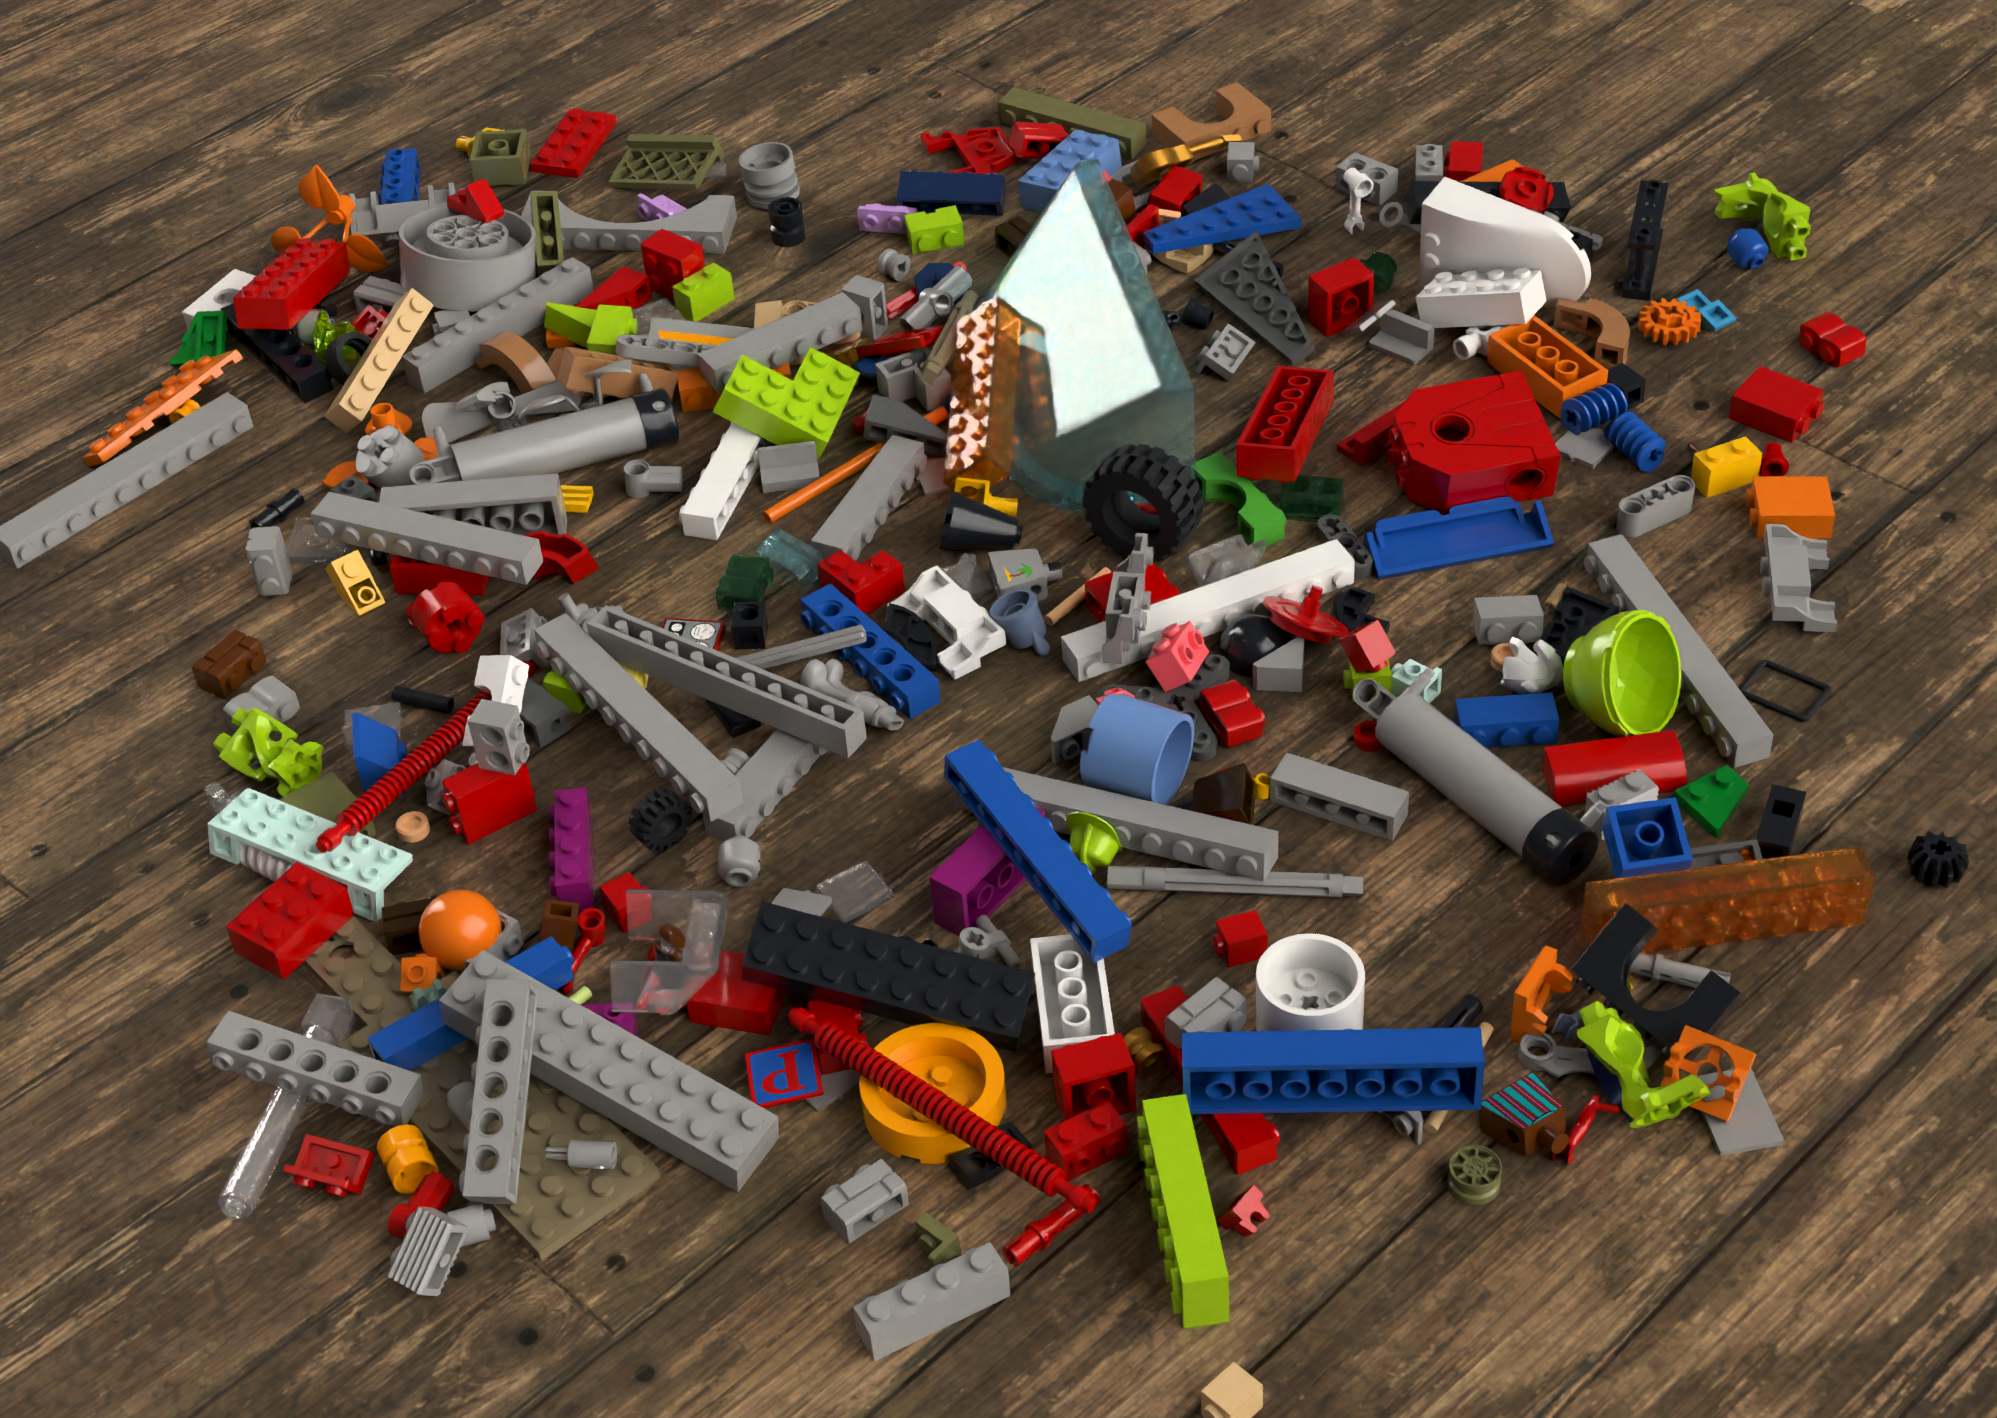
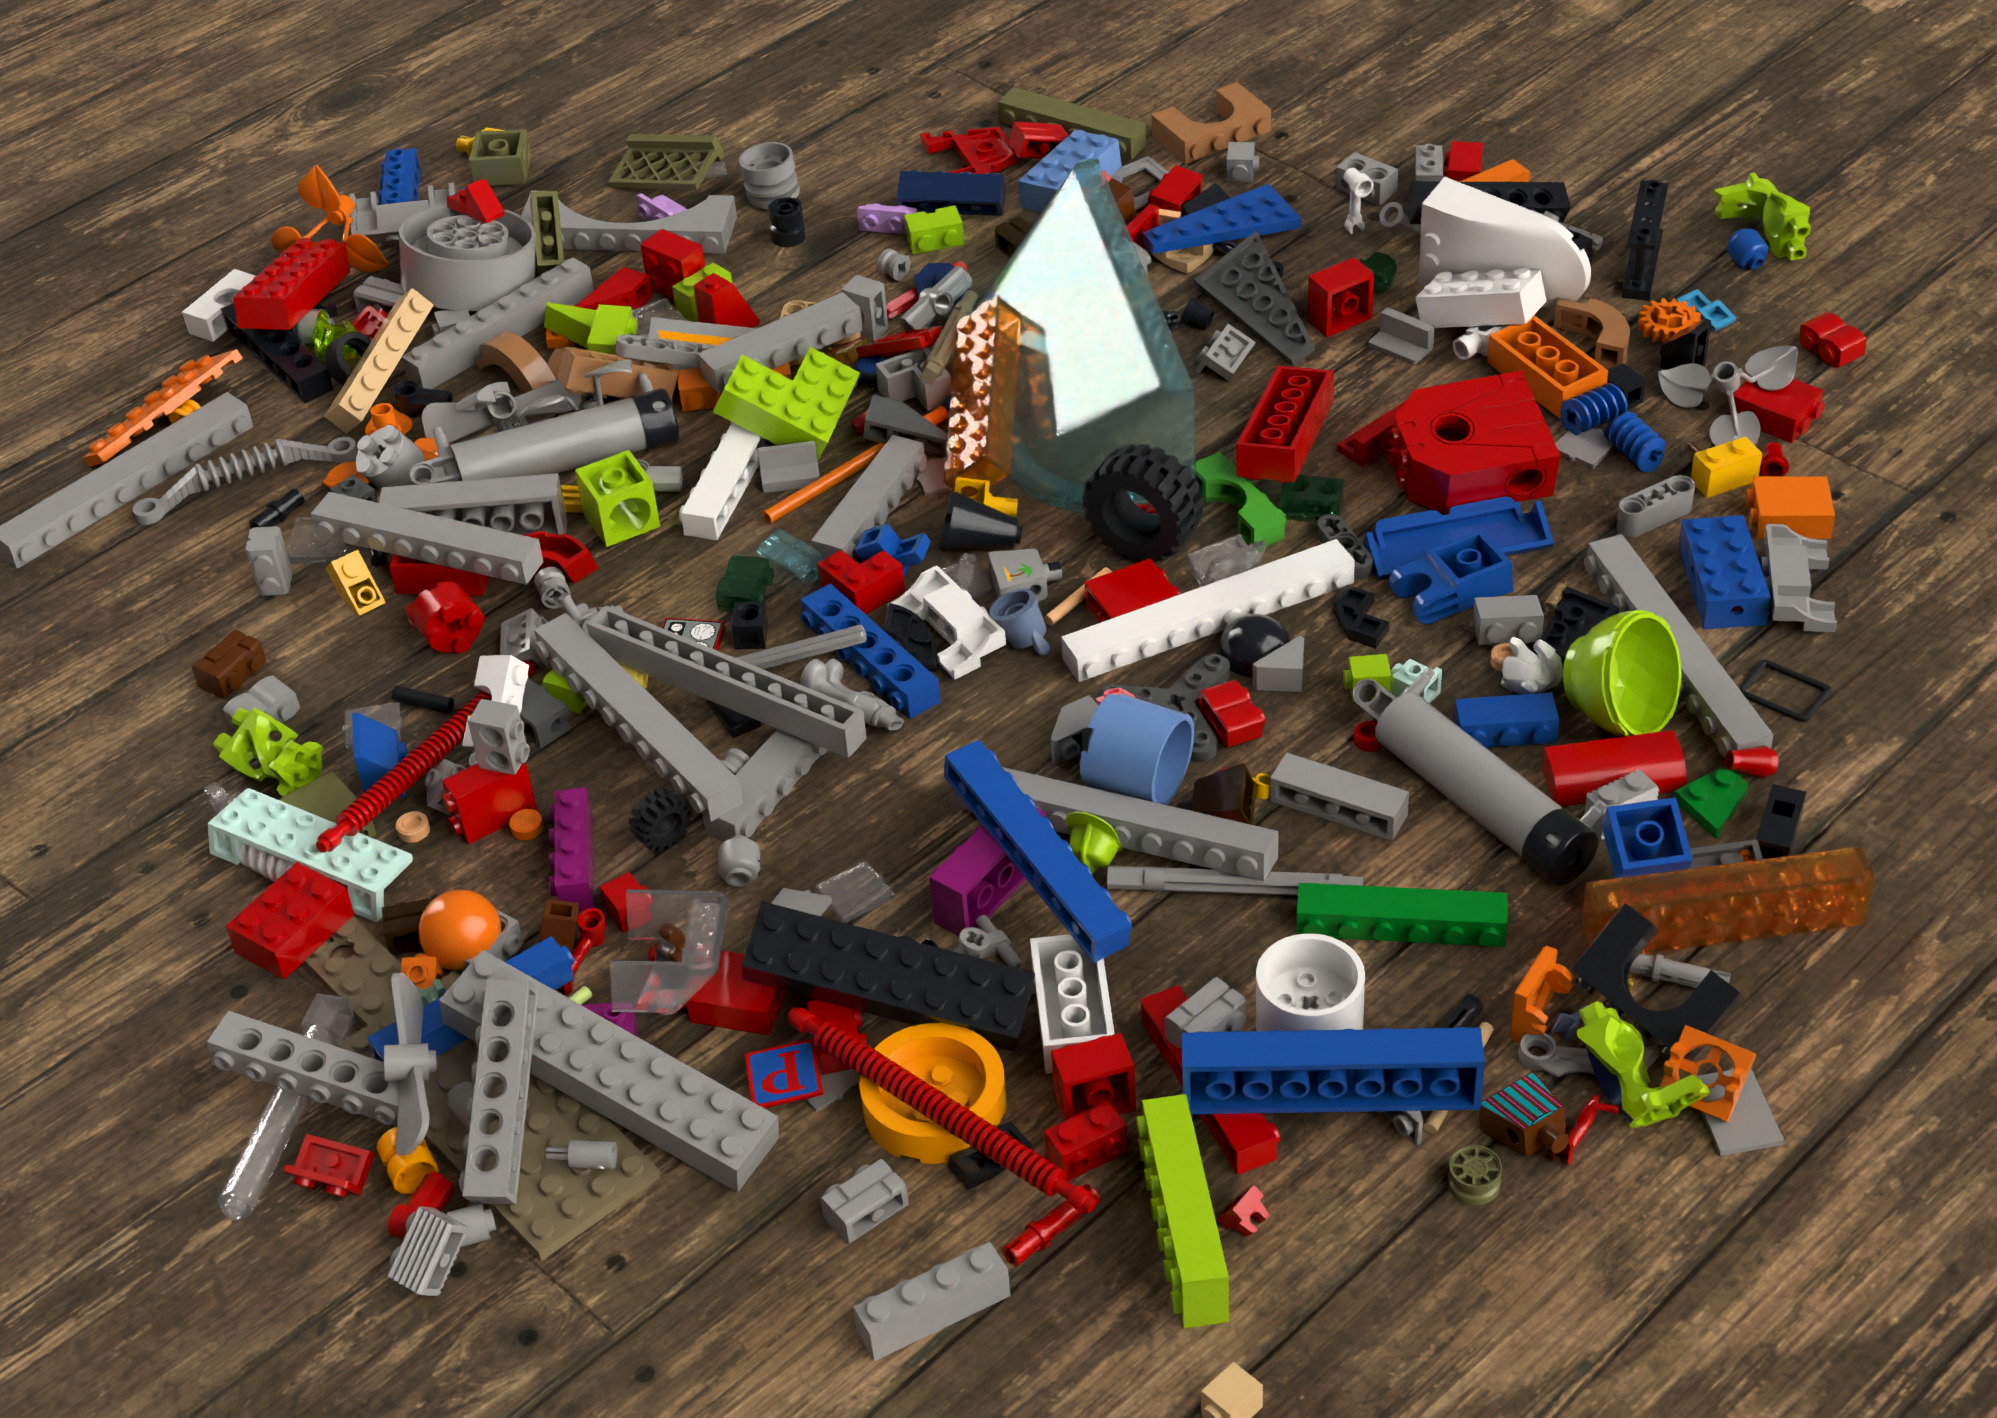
(198, 478): none -> light grey piece
(203, 338): green wing -> none
(409, 1064): none -> light grey piece
(413, 399): none -> black piece
(526, 824): none -> orange tile
(550, 585): none -> light grey wheel
(573, 143): red plate -> none
(617, 498): none -> lime brick
(722, 303): none -> red slope
(767, 312): tan brick -> none
(906, 551): none -> blue brick
(936, 1240): olive bracket -> none
(1127, 602): light grey bracket -> none
(1146, 1054): pearl gold wheel -> none
(1162, 161): pearl gold piece -> none
(1177, 655): coral brick -> none
(1240, 938): red brick -> none
(1305, 618): red piece -> none
(1368, 318): light grey piece -> none
(1368, 647): brick -> none
(1403, 914): none -> green brick
(1453, 576): none -> blue brick
(1526, 188): red tile -> none
(1686, 346): none -> black slope
(1686, 383): none -> light grey plant
(1724, 572): none -> blue brick
(1754, 761): none -> red cone
(1938, 859): black gear -> none

